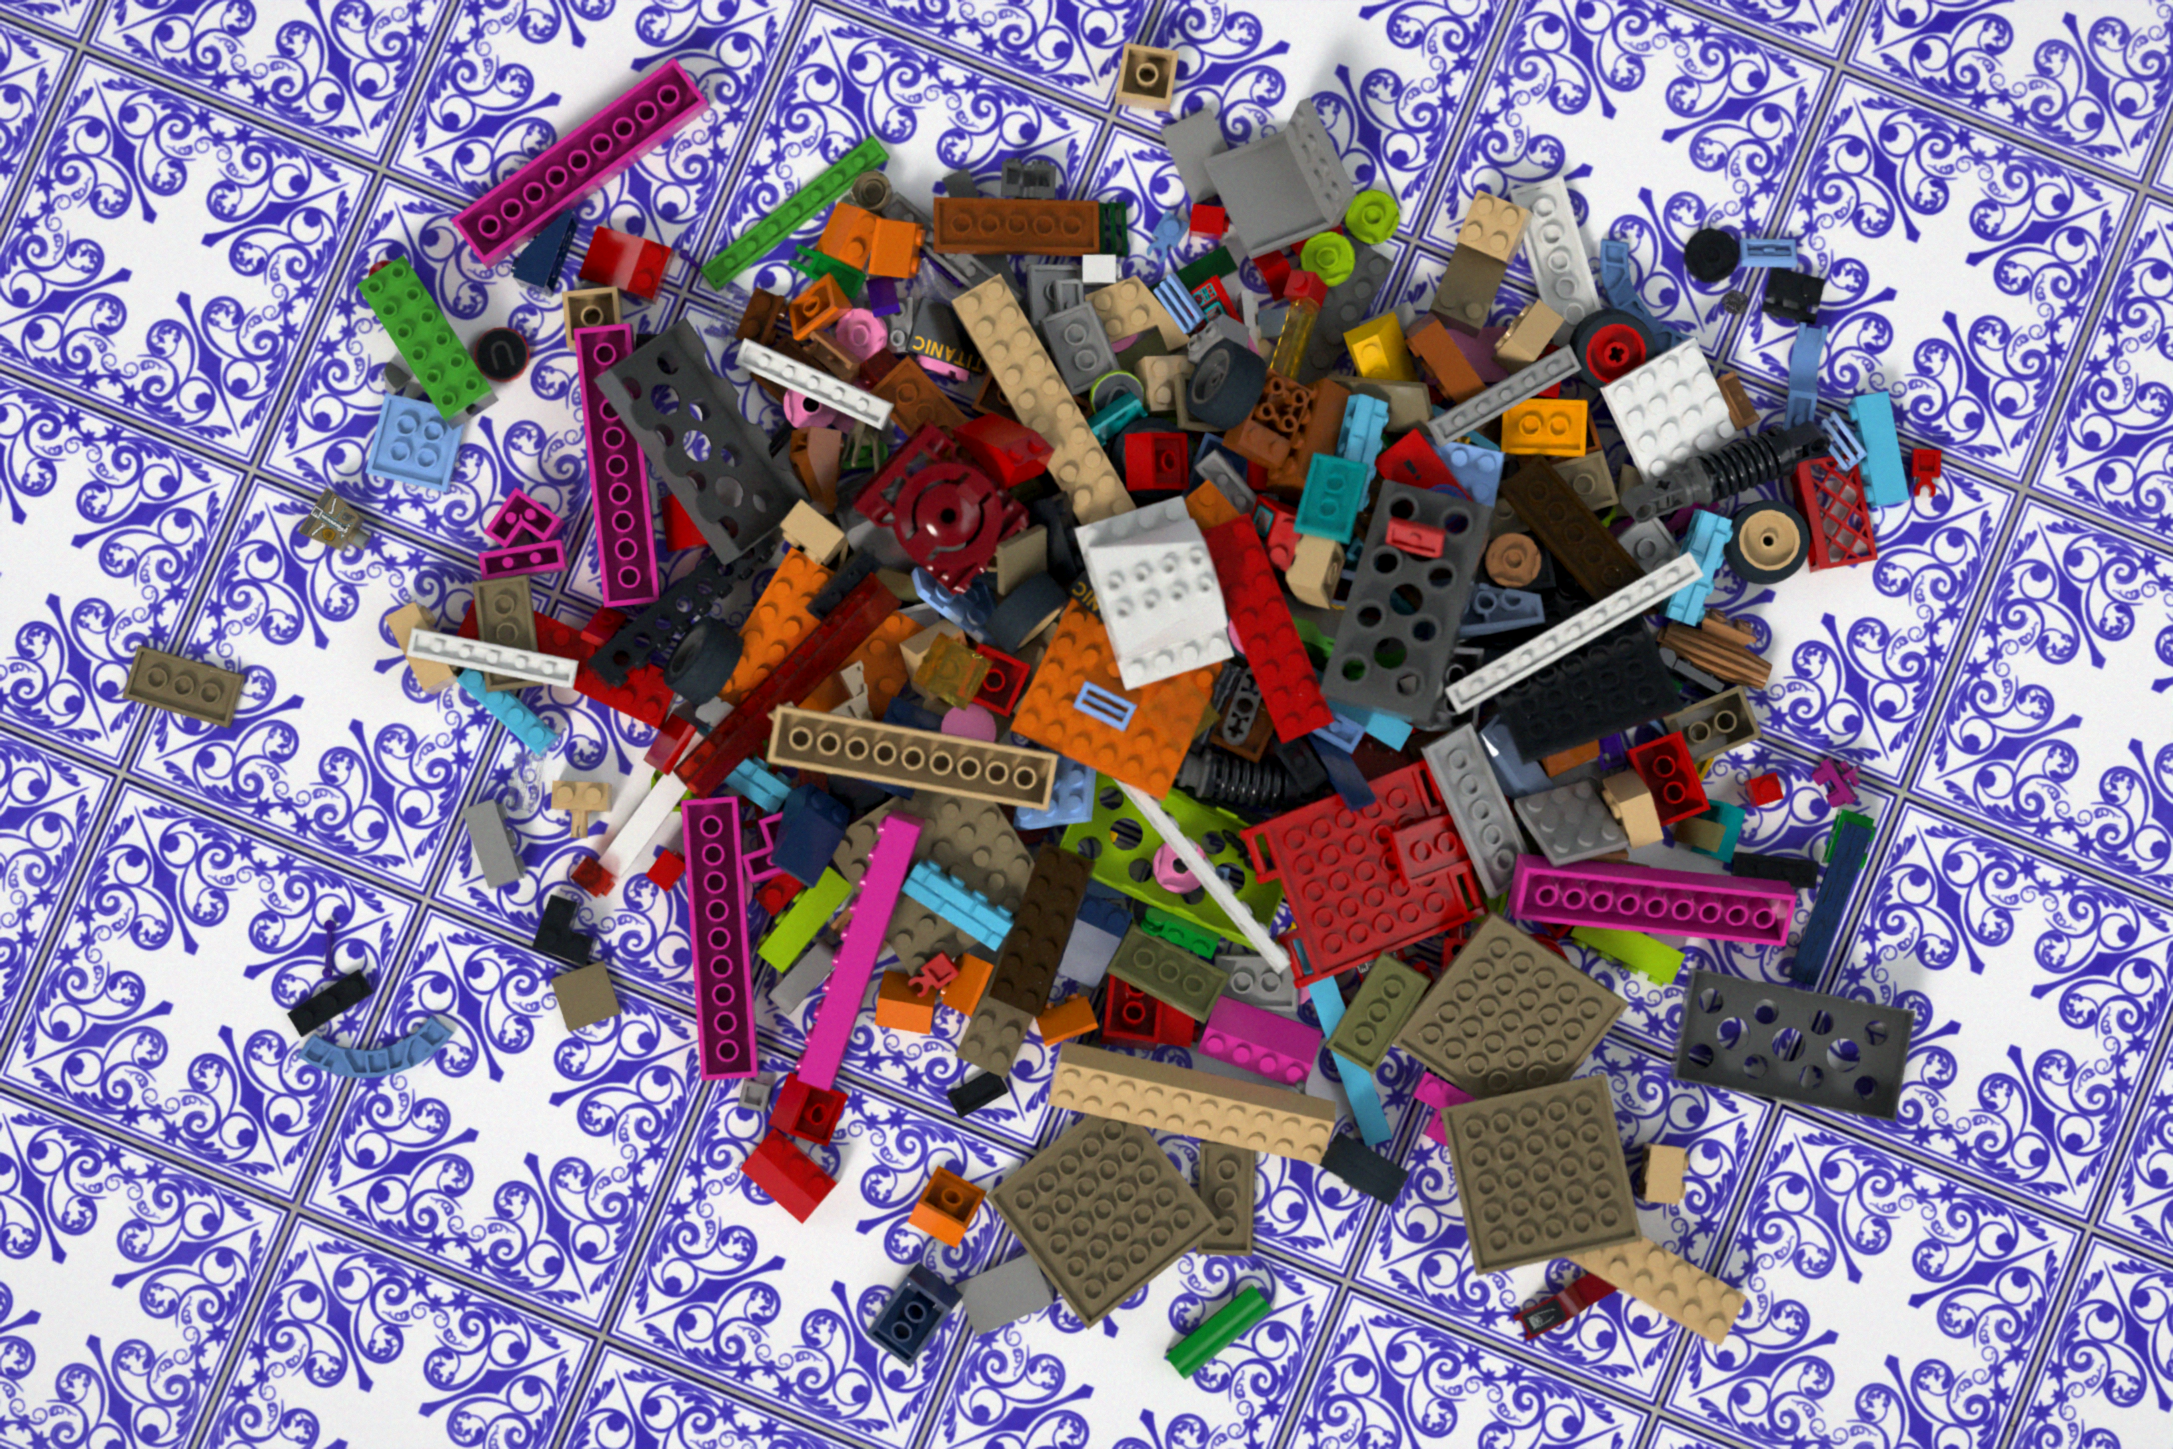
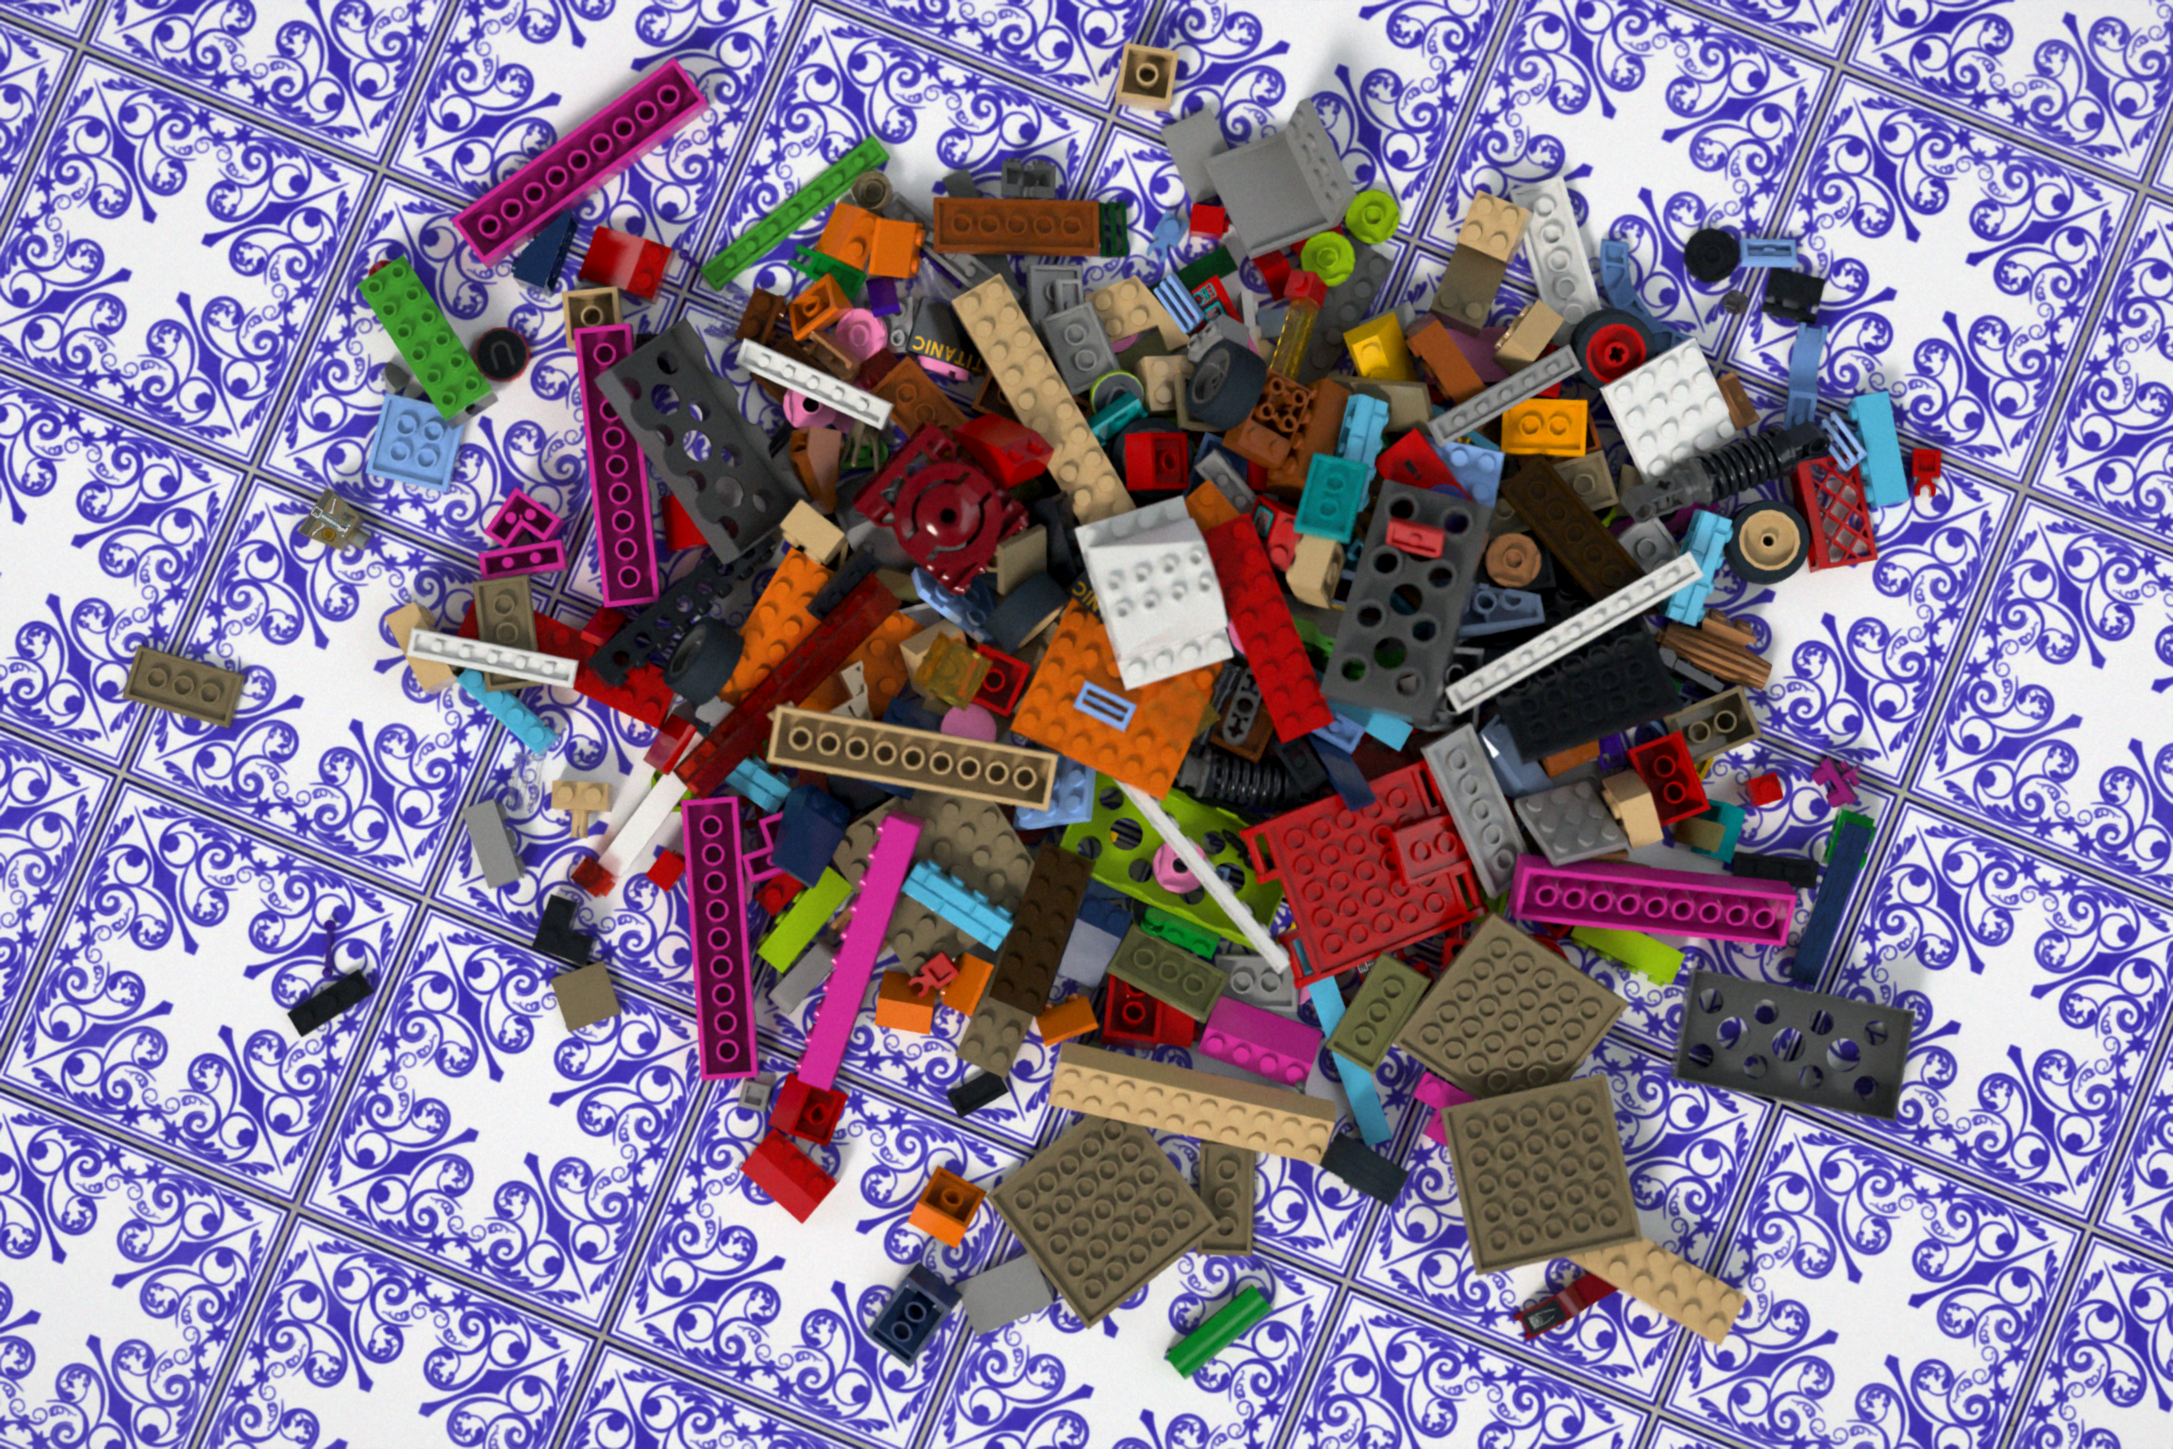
(379, 1061): medium blue tile -> none
(1100, 270): white brick -> none
(1662, 1173): tan brick -> none

